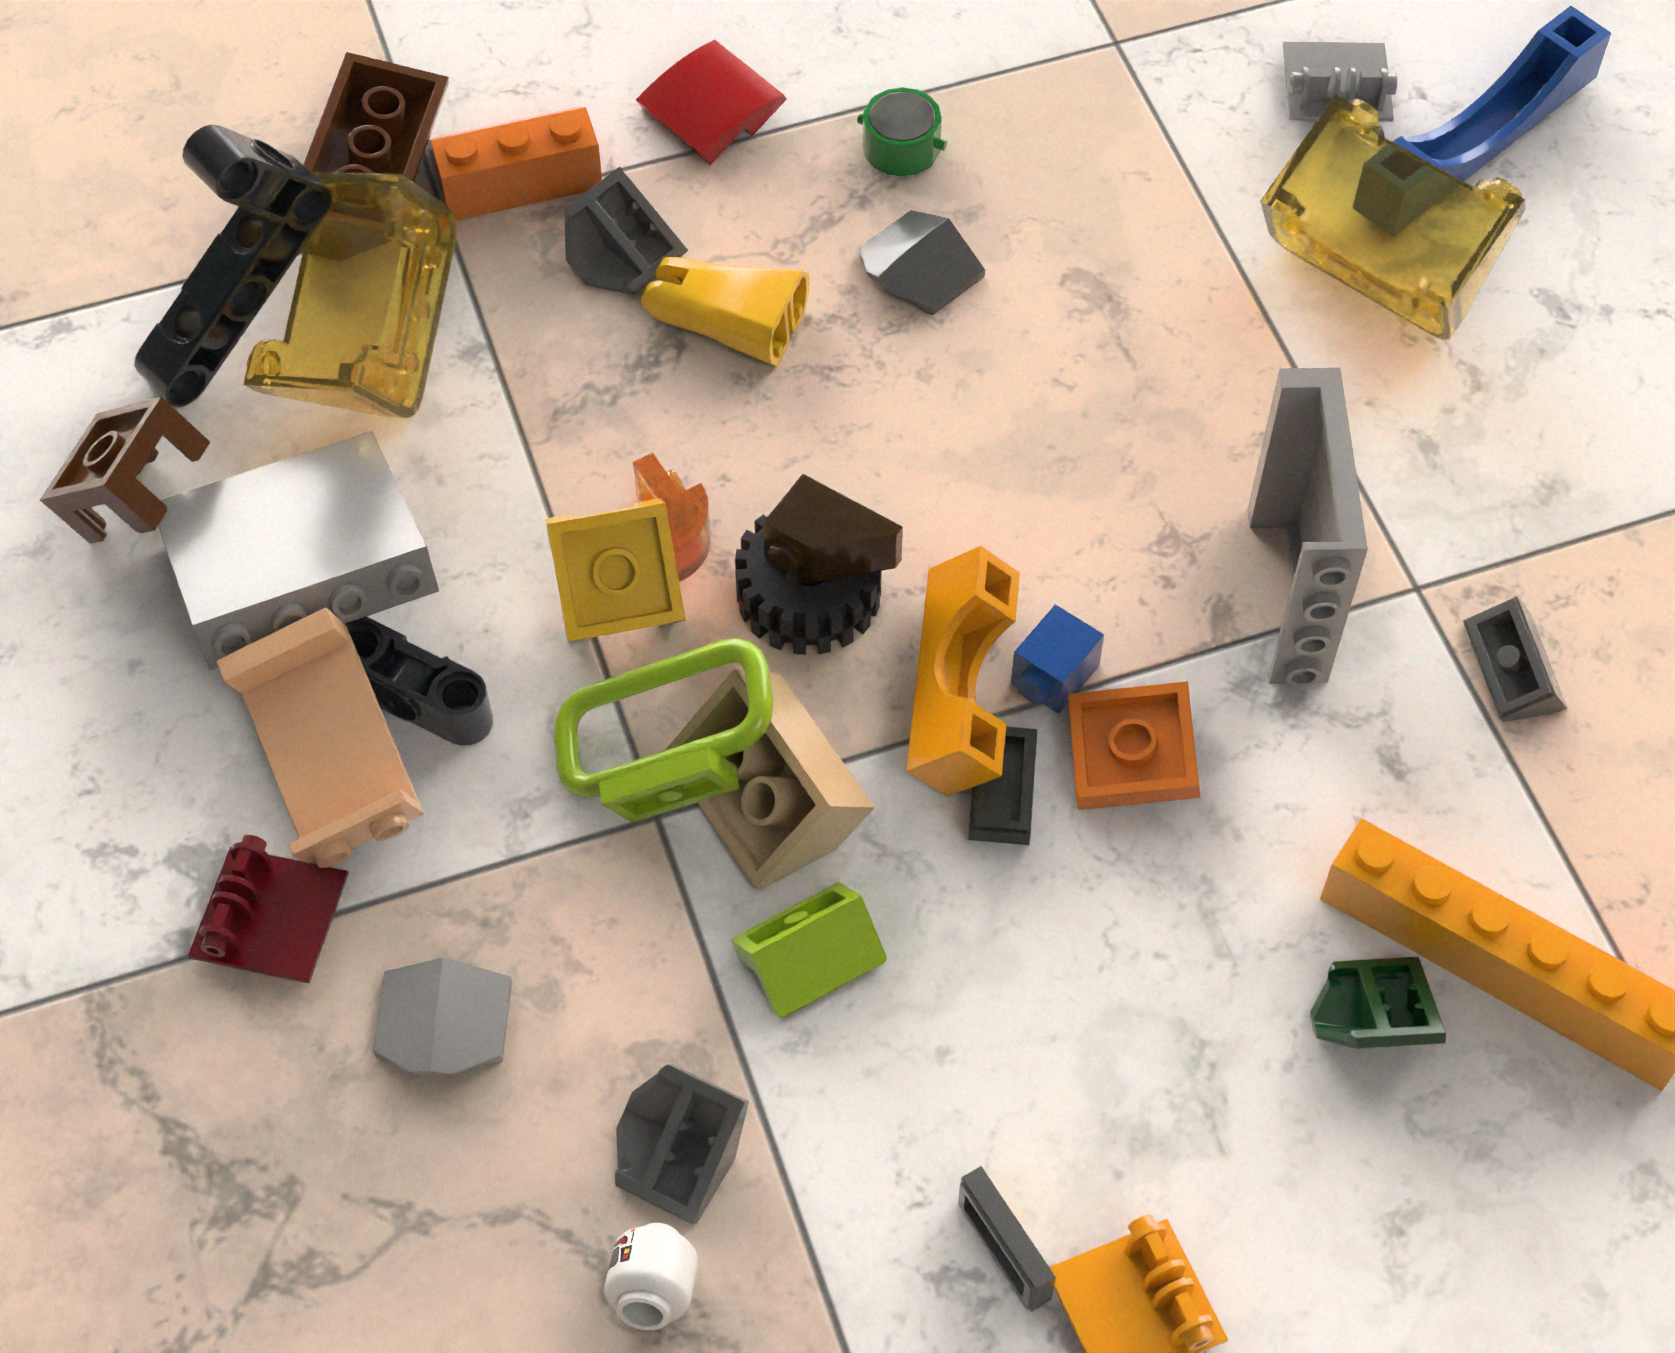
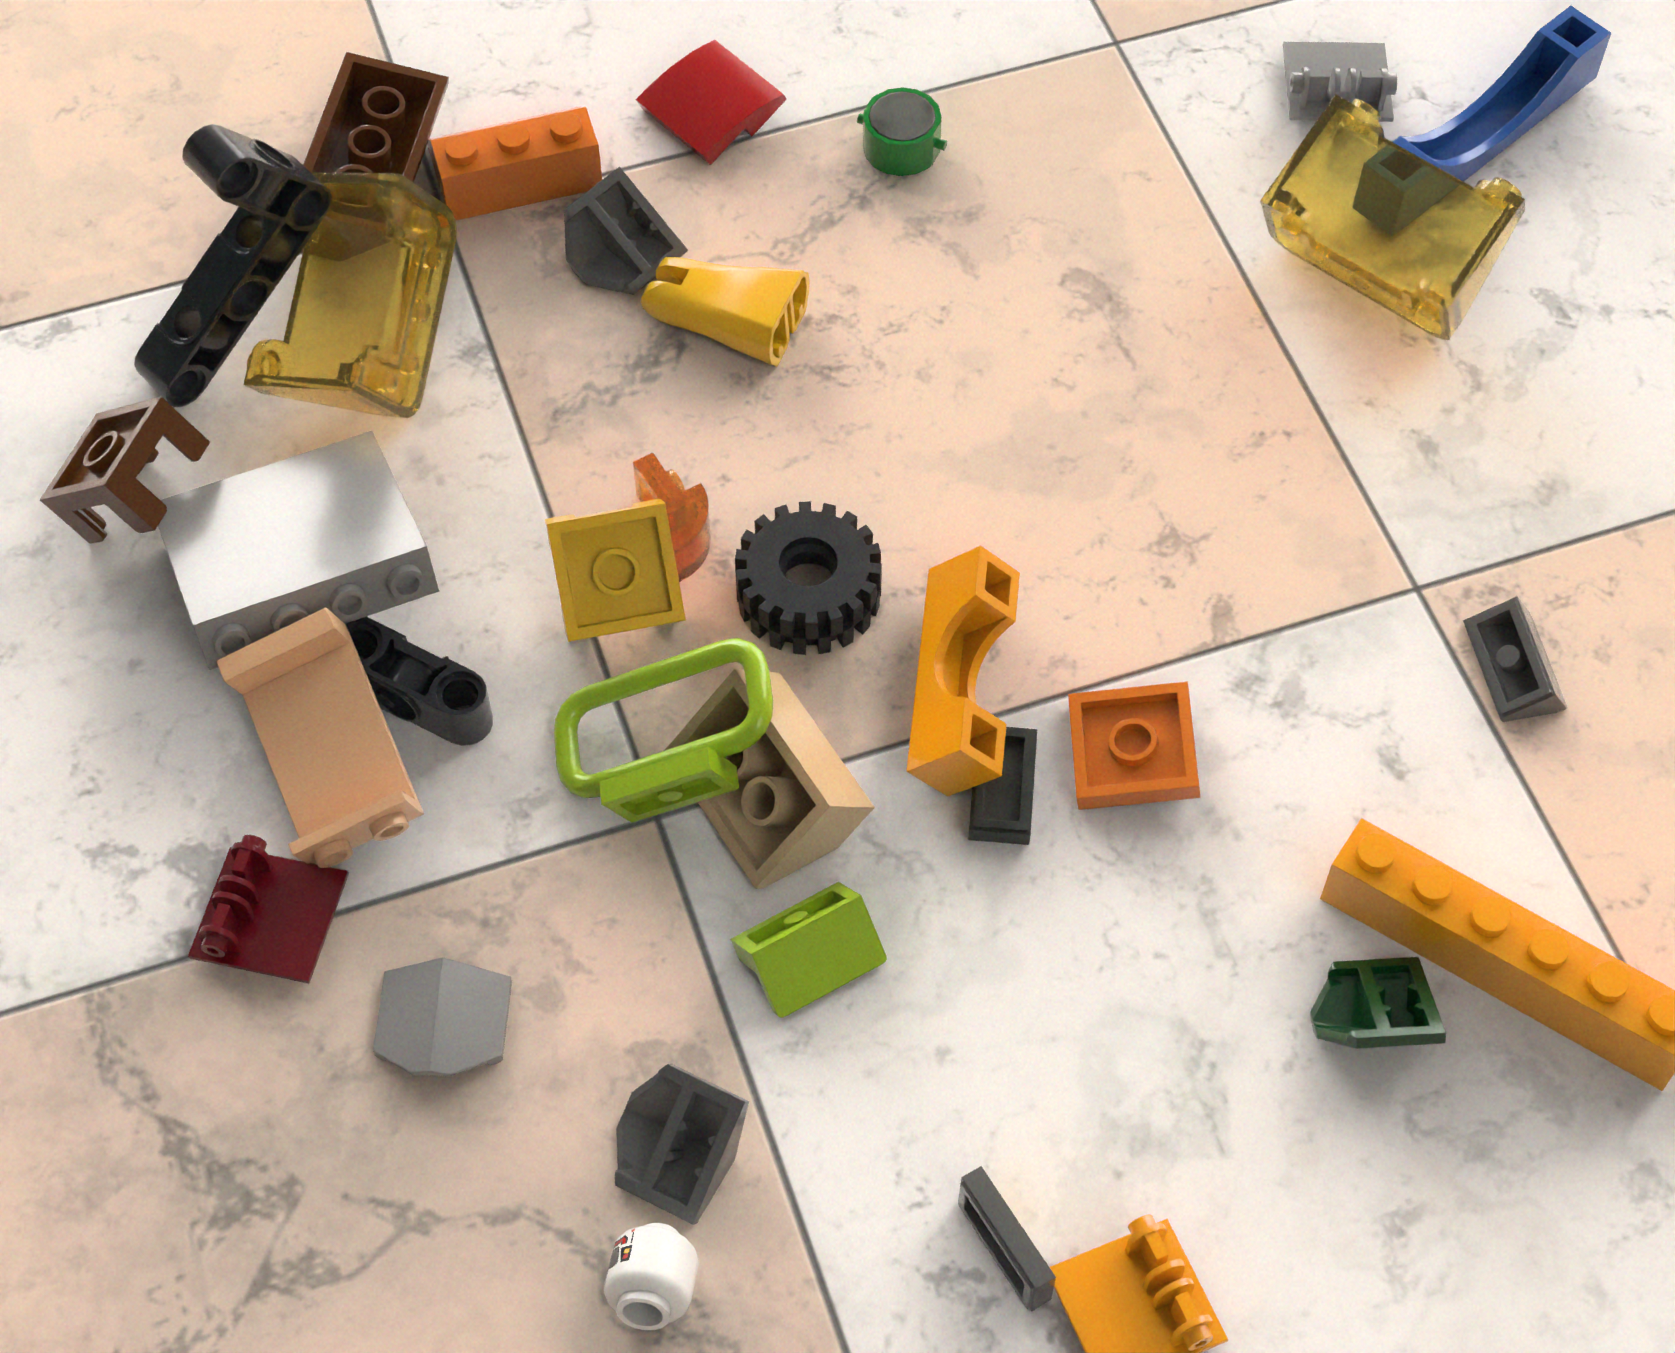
(829, 534): dark brown slope -> none
(922, 260): dark grey slope -> none
(1056, 659): blue brick -> none
(1312, 491): light grey panel -> none

